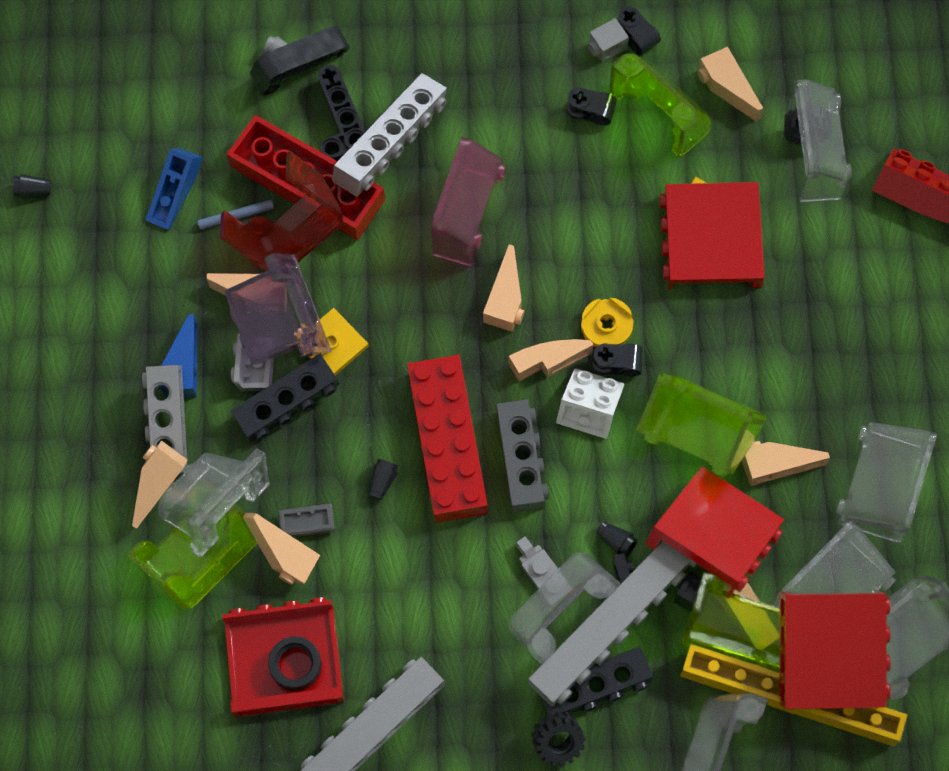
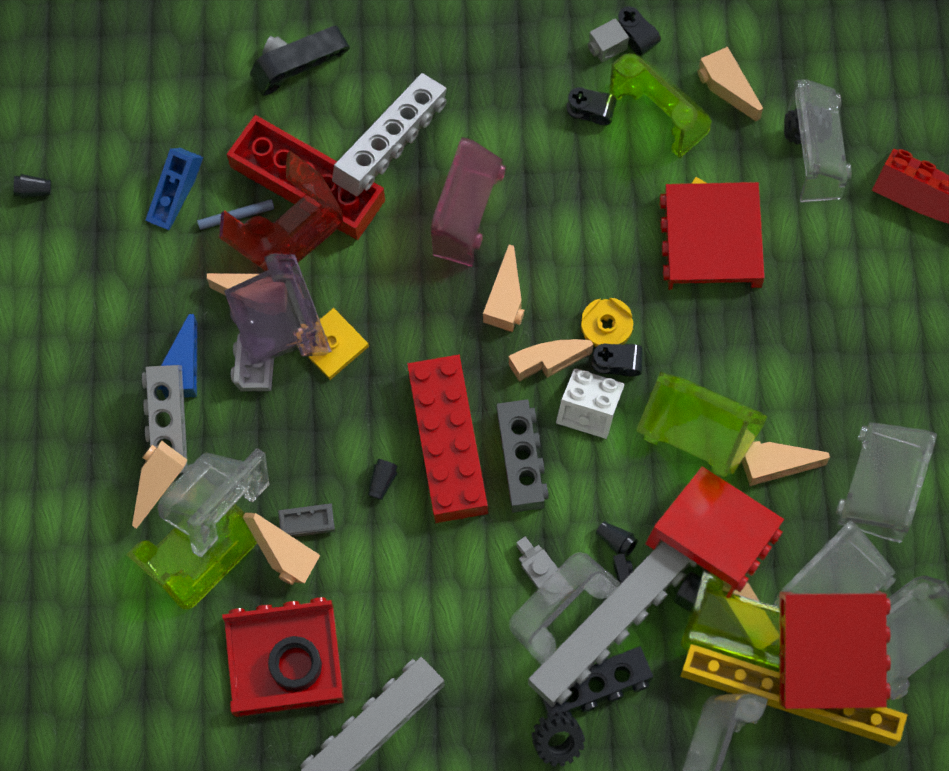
(270, 398): black brick -> none
(340, 113): black beam -> none

